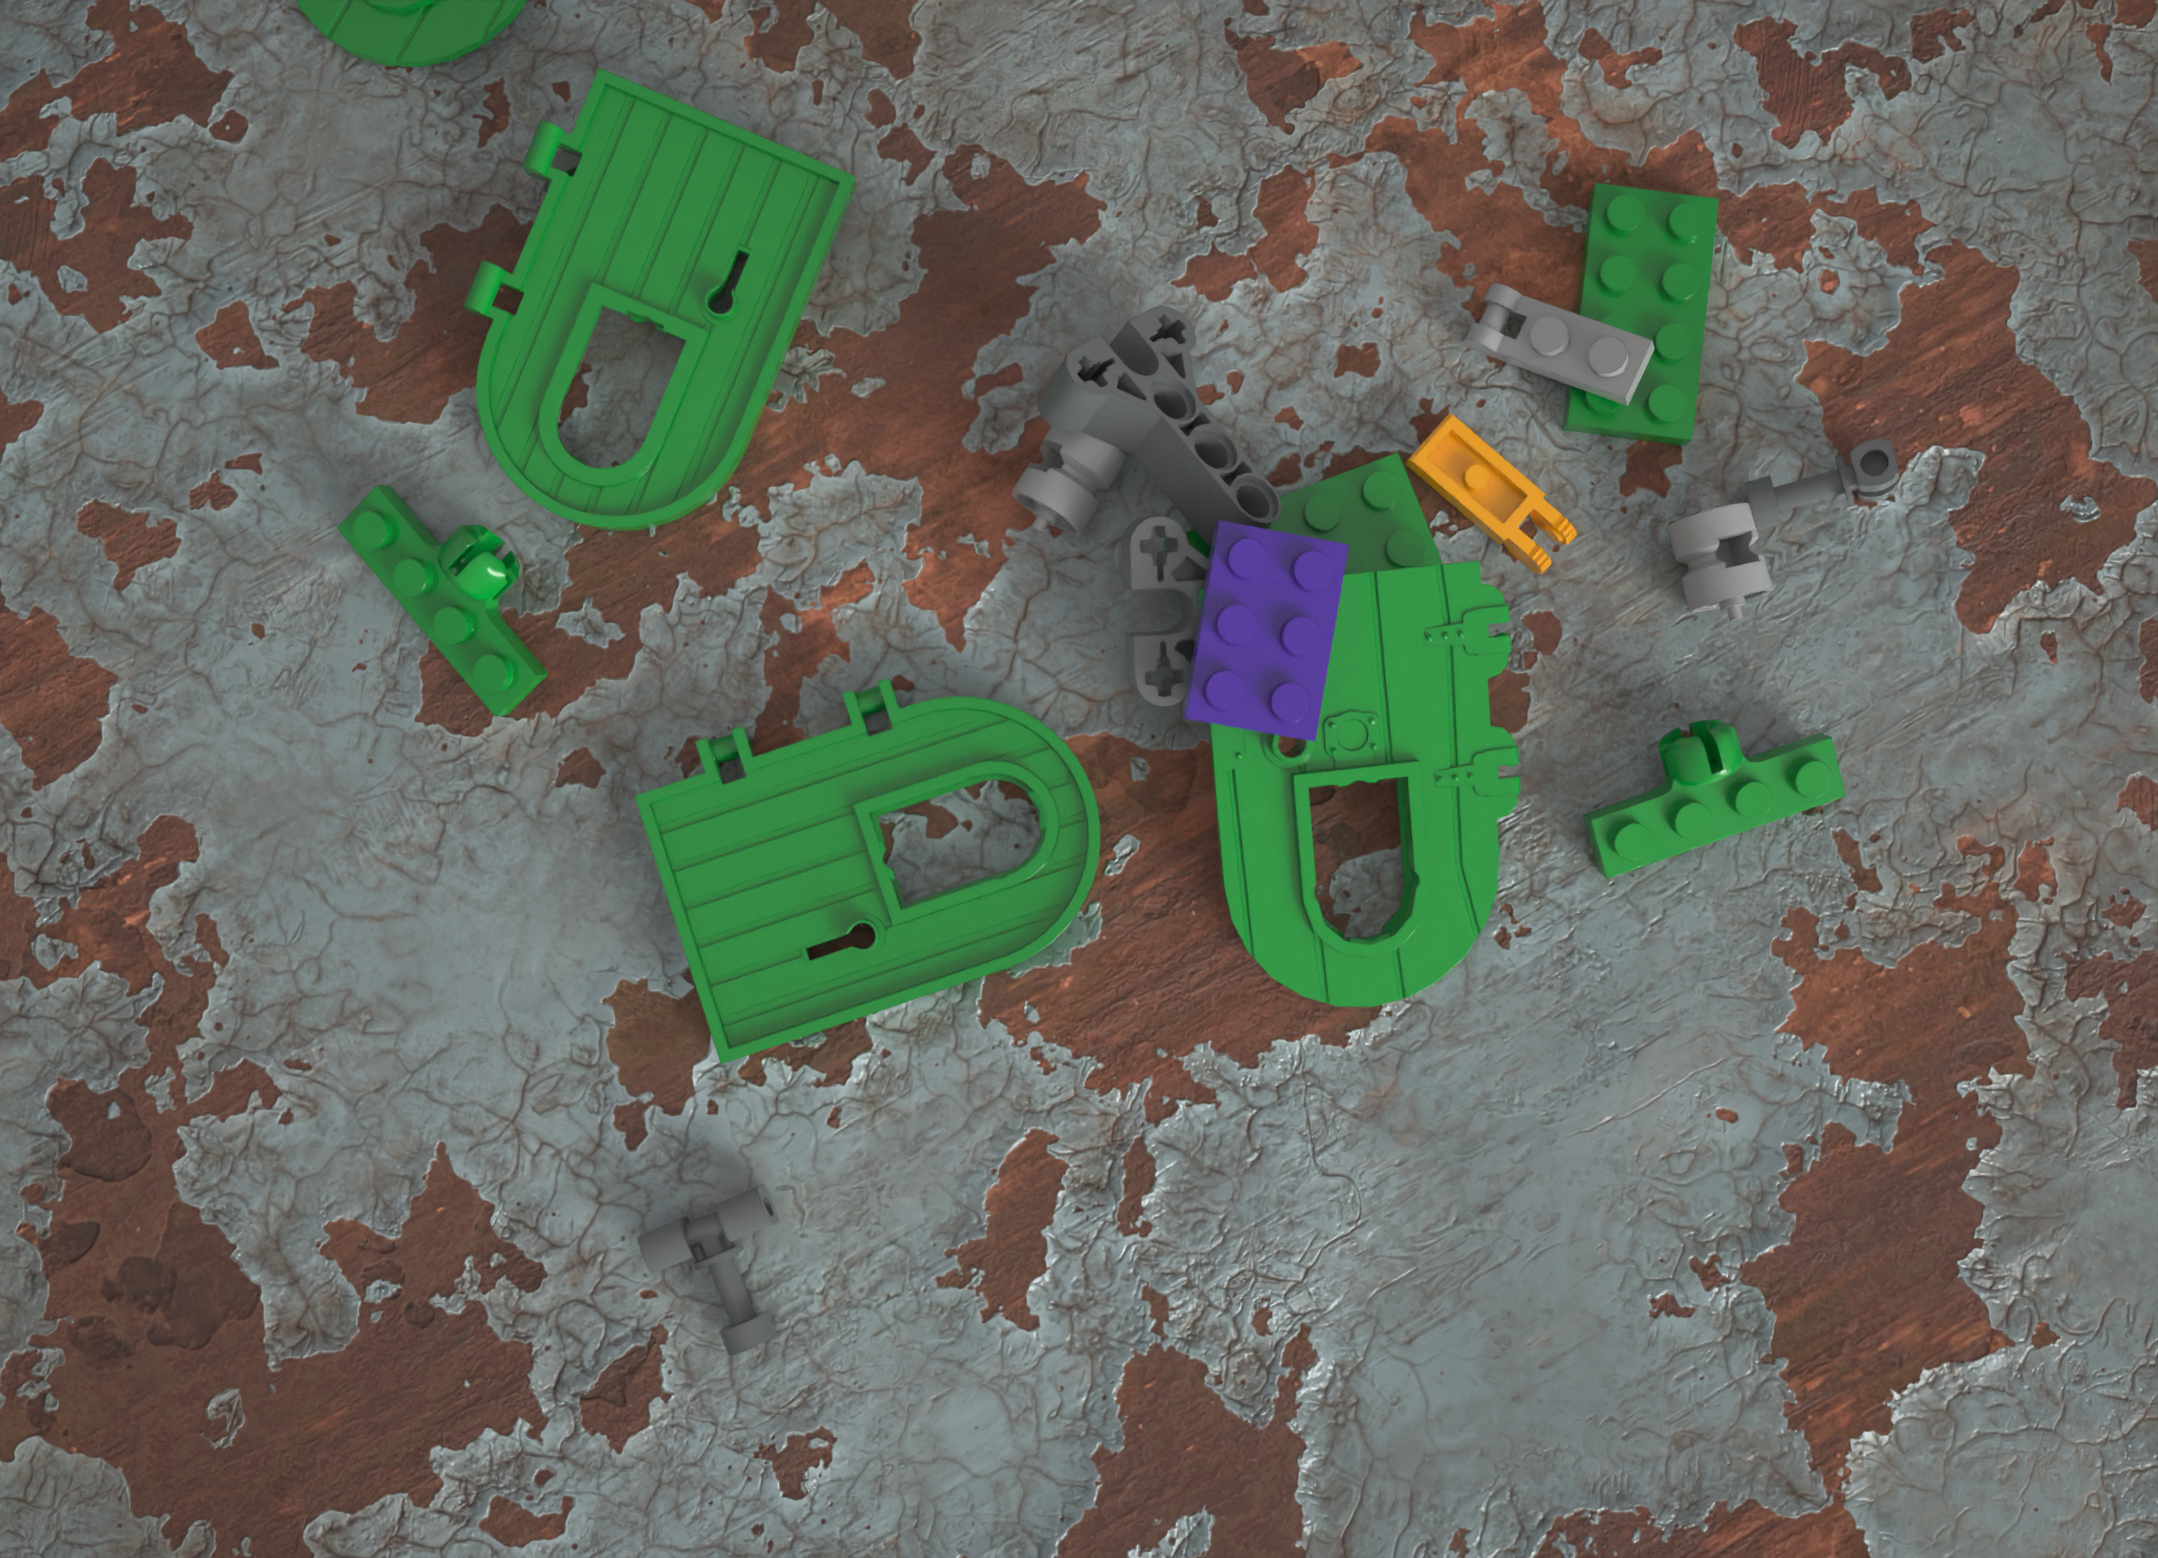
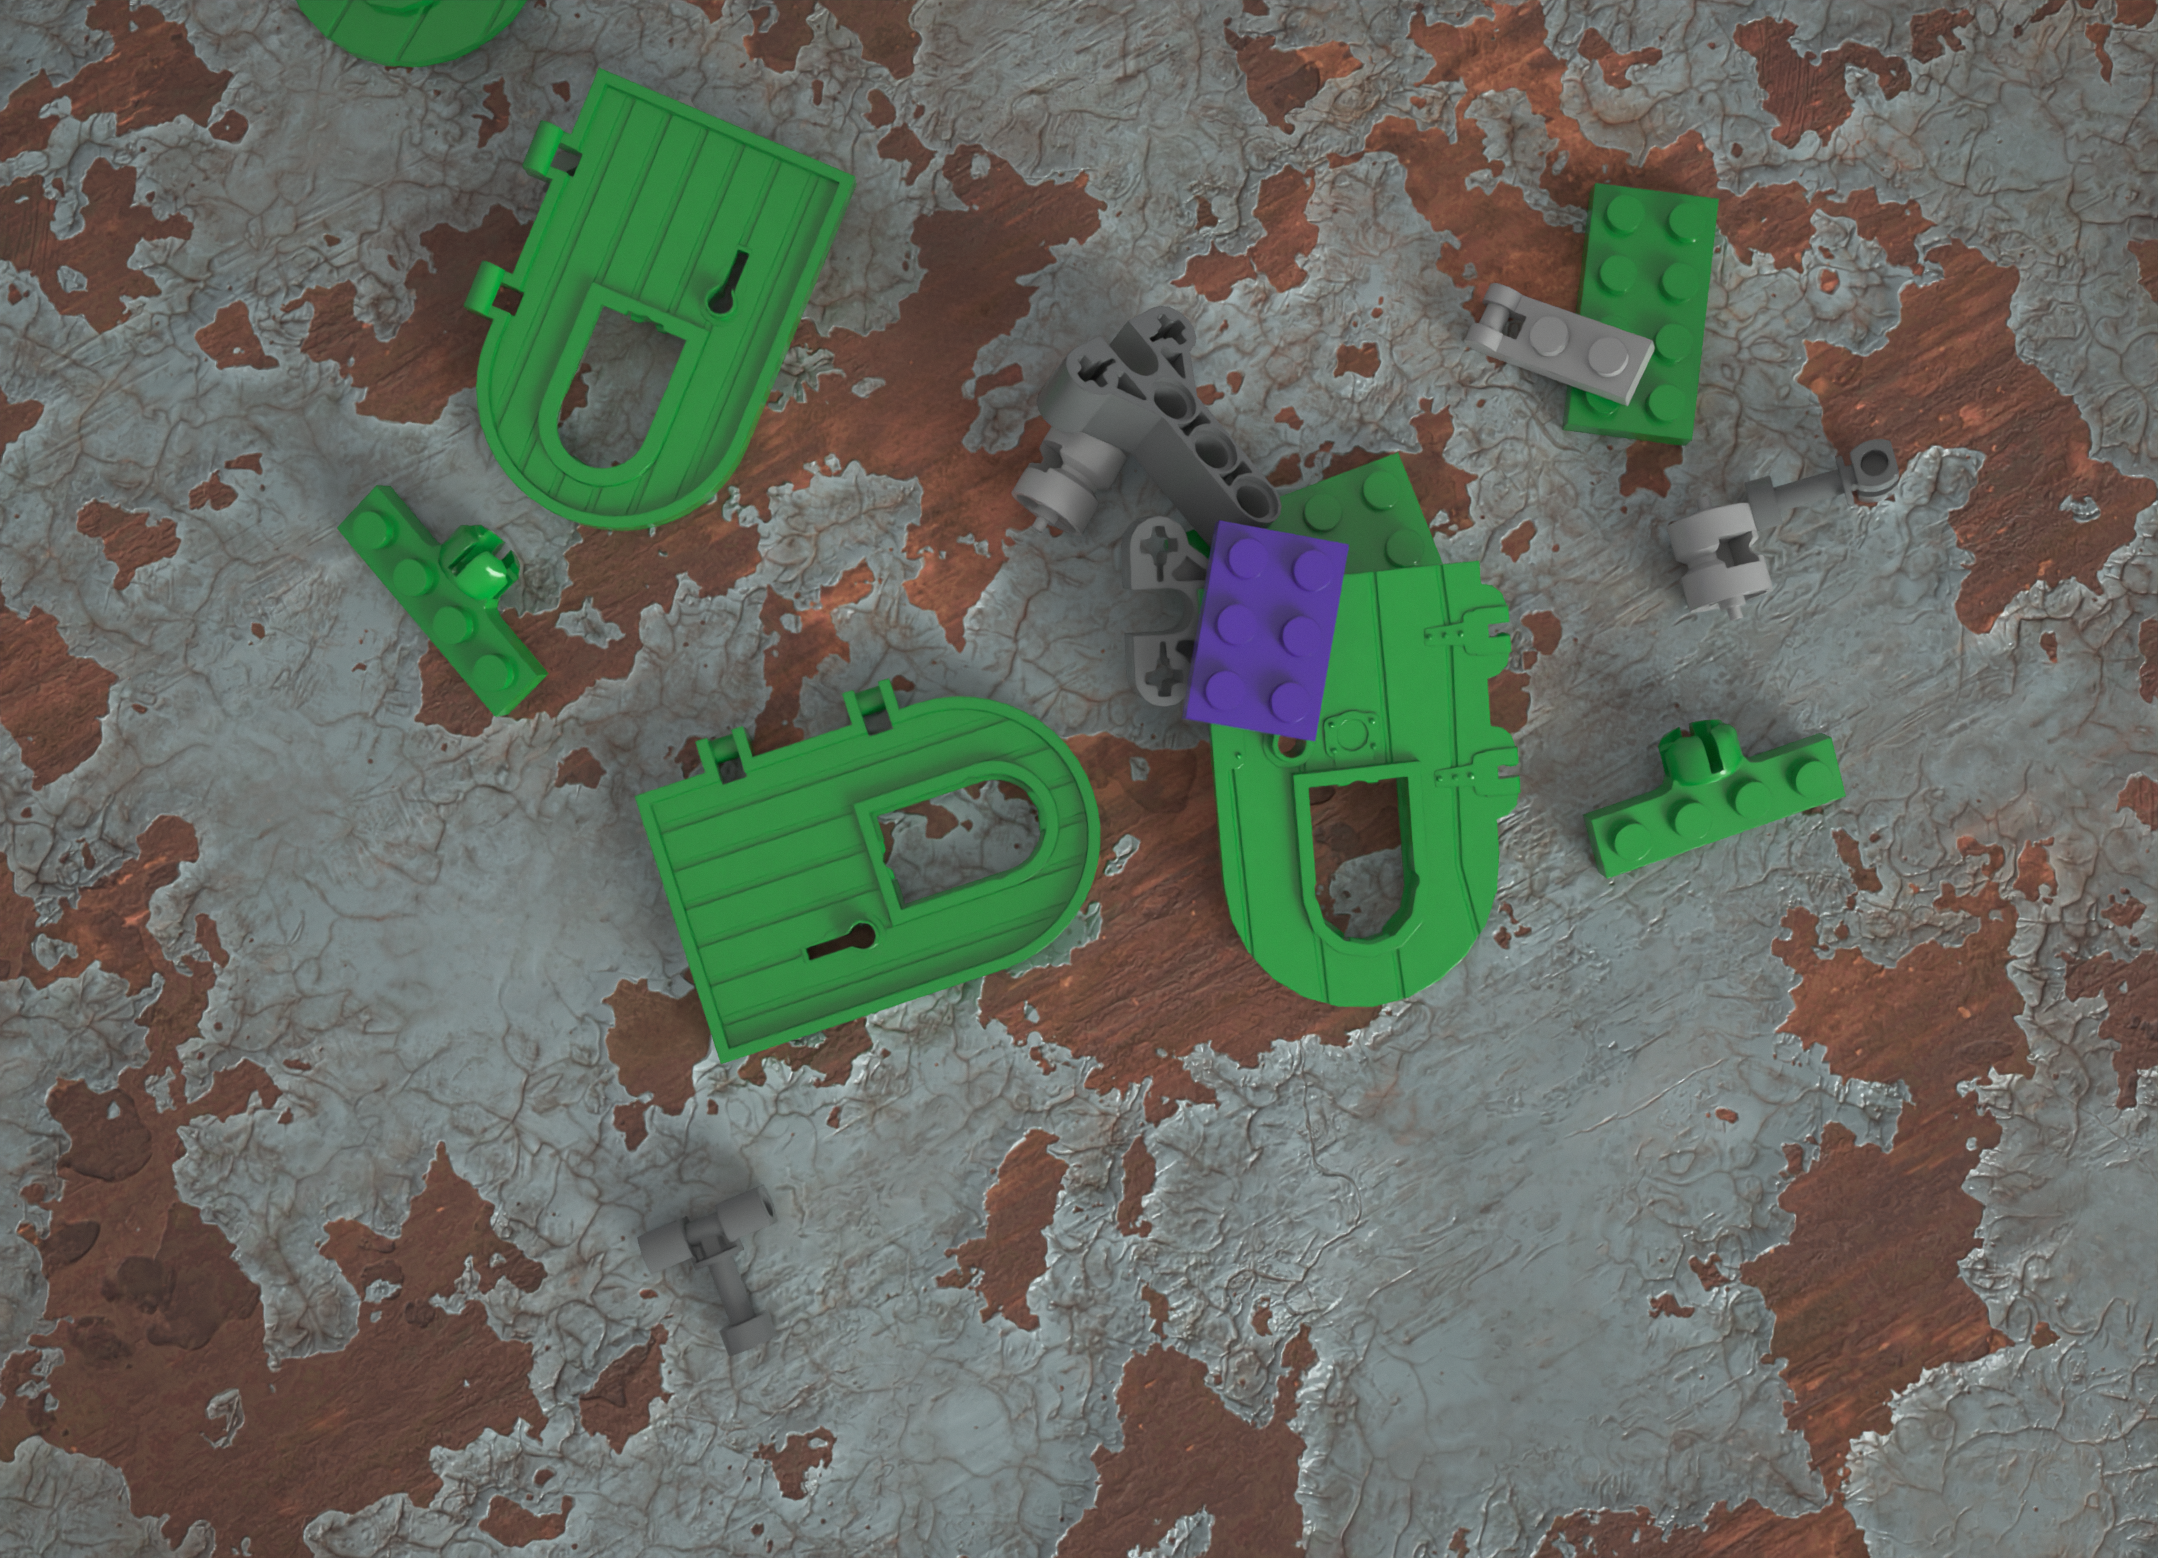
(1488, 491): light orange hinge -> none

